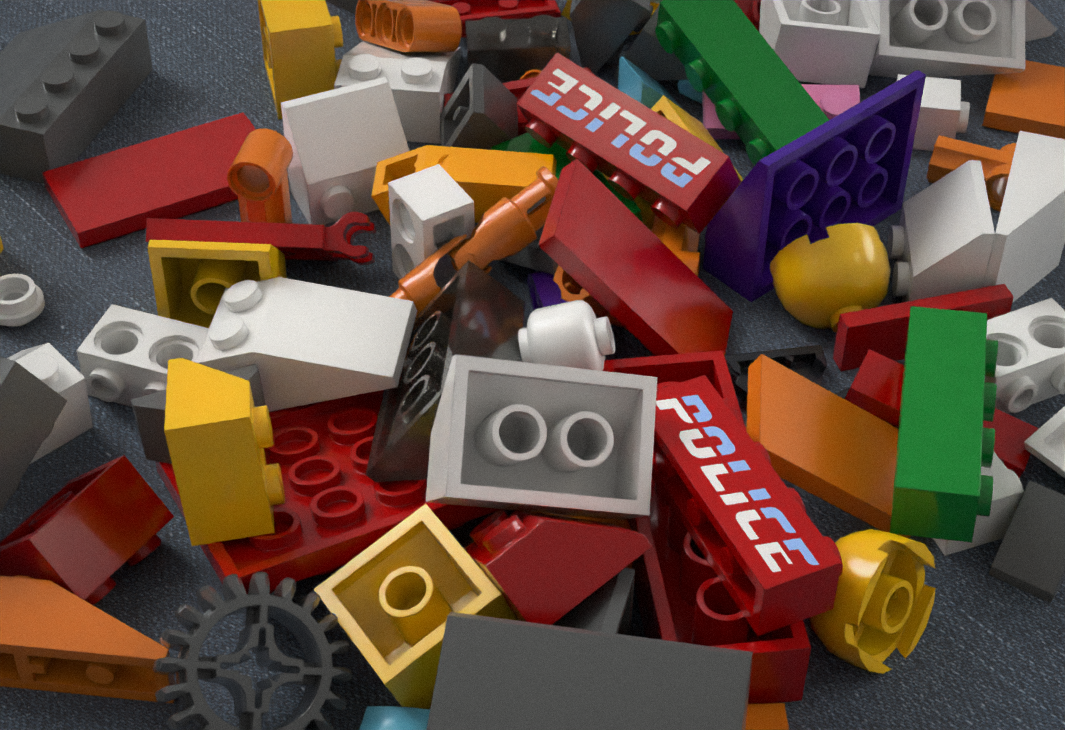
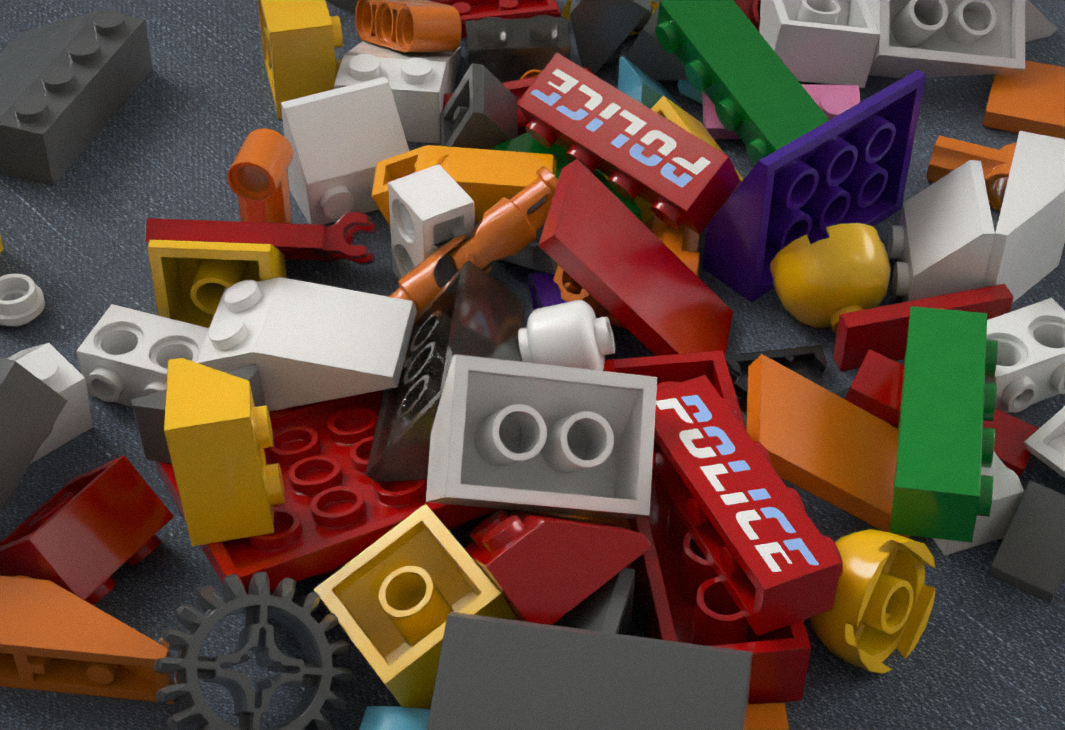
(148, 180): red tile -> none
(940, 112): white brick -> none

